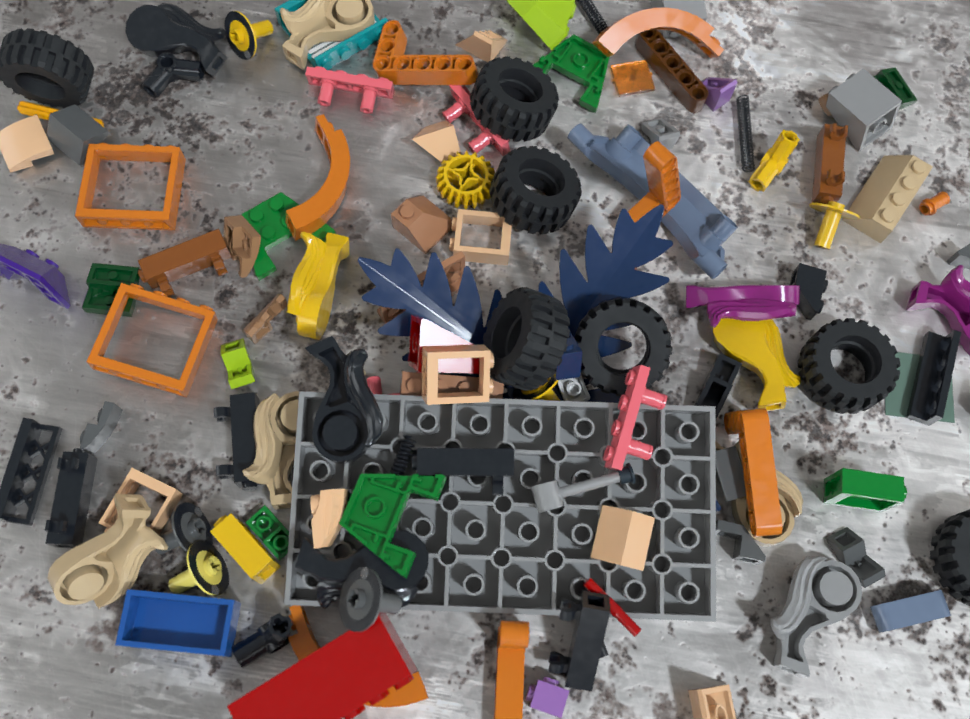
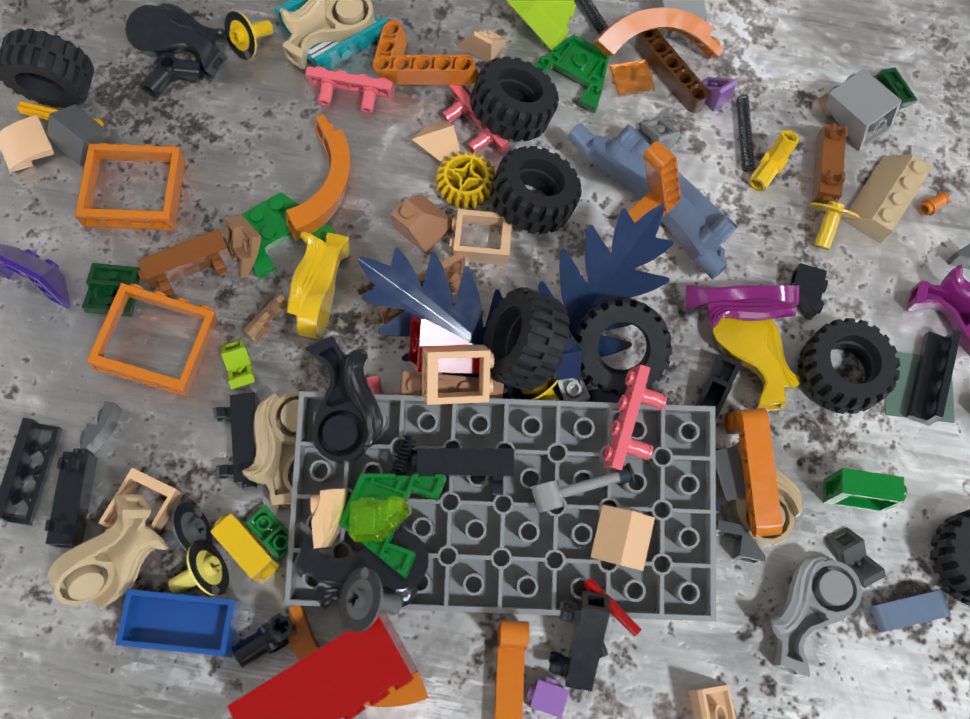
(376, 519): none -> clear neon green slope

